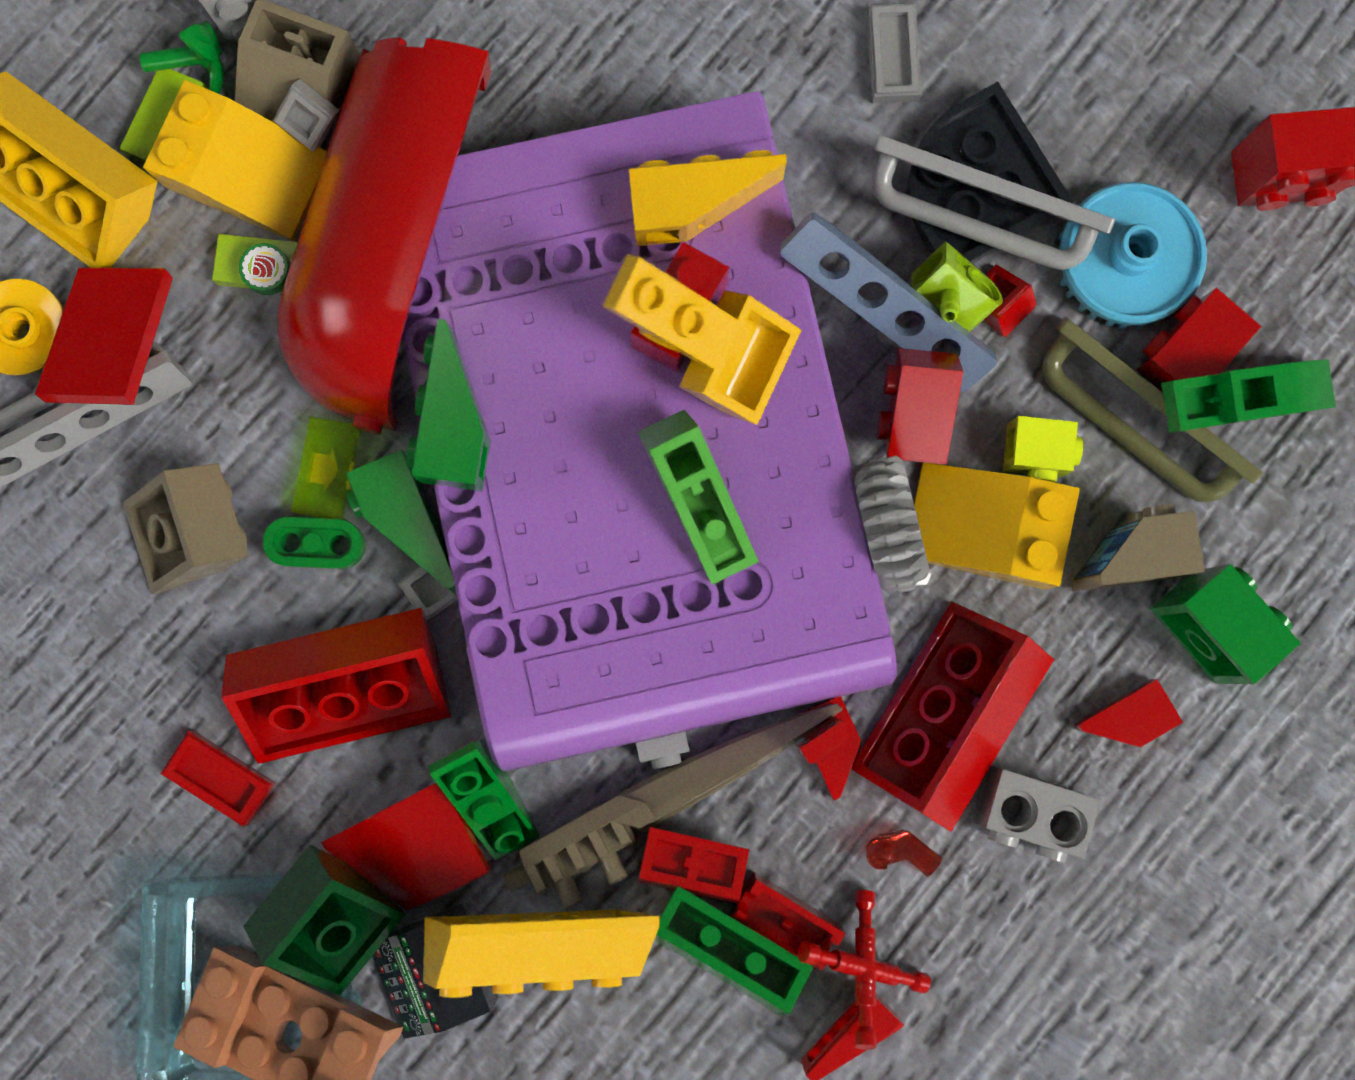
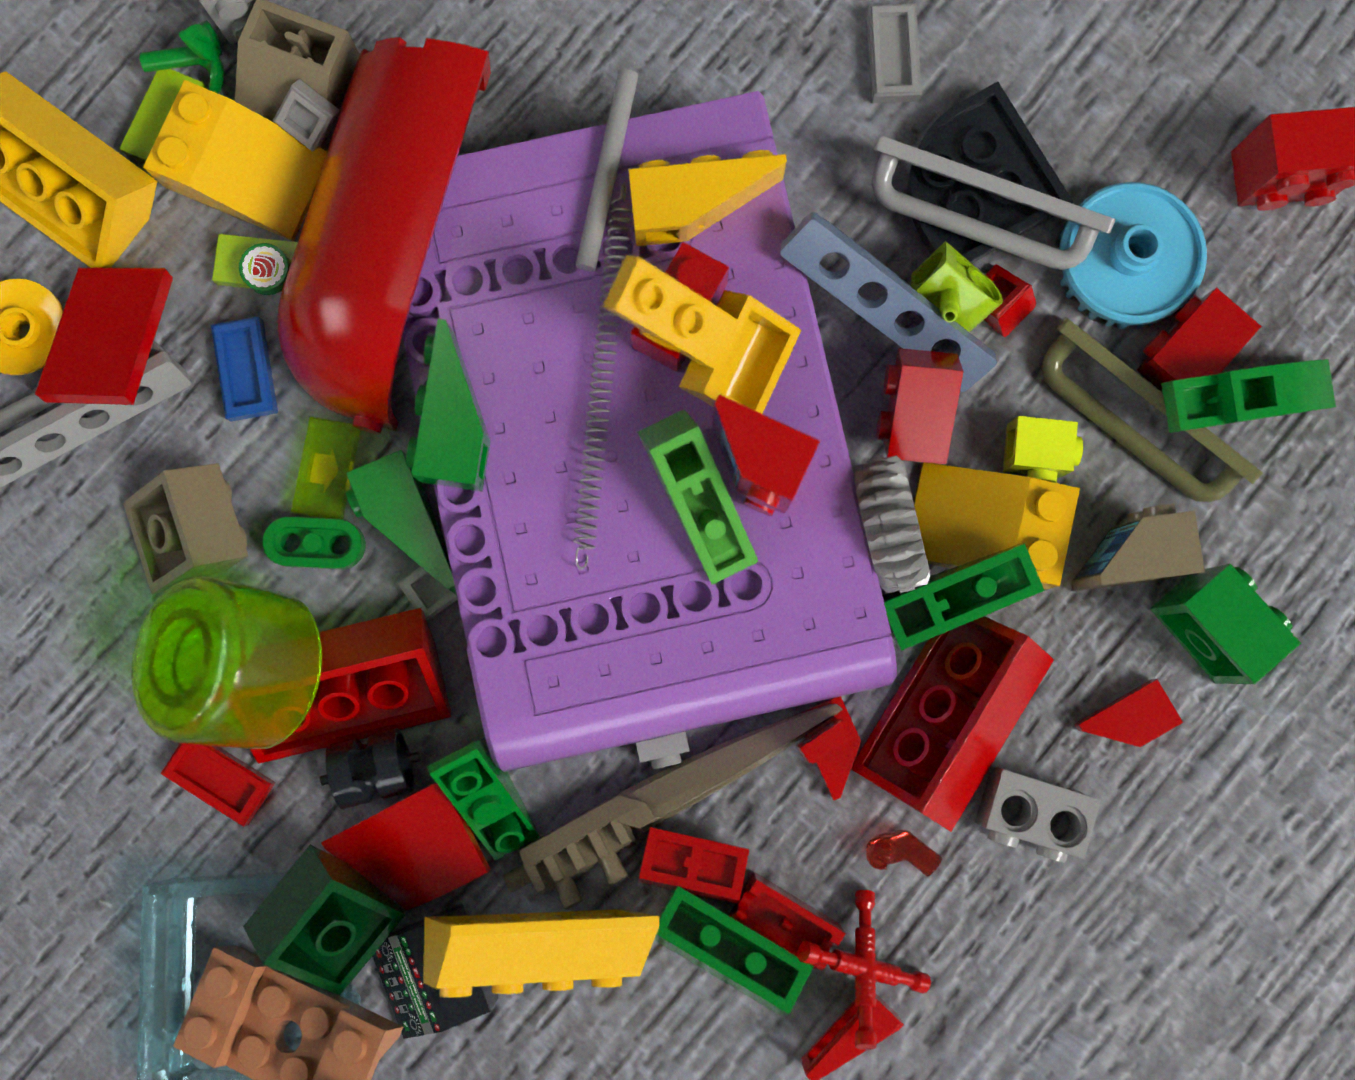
(226, 664): none -> clear neon green piece
(244, 369): none -> blue tile
(361, 770): none -> black wheel
(598, 380): none -> light grey piece
(607, 170): none -> light grey bar
(762, 455): none -> red slope
(961, 595): none -> green slope

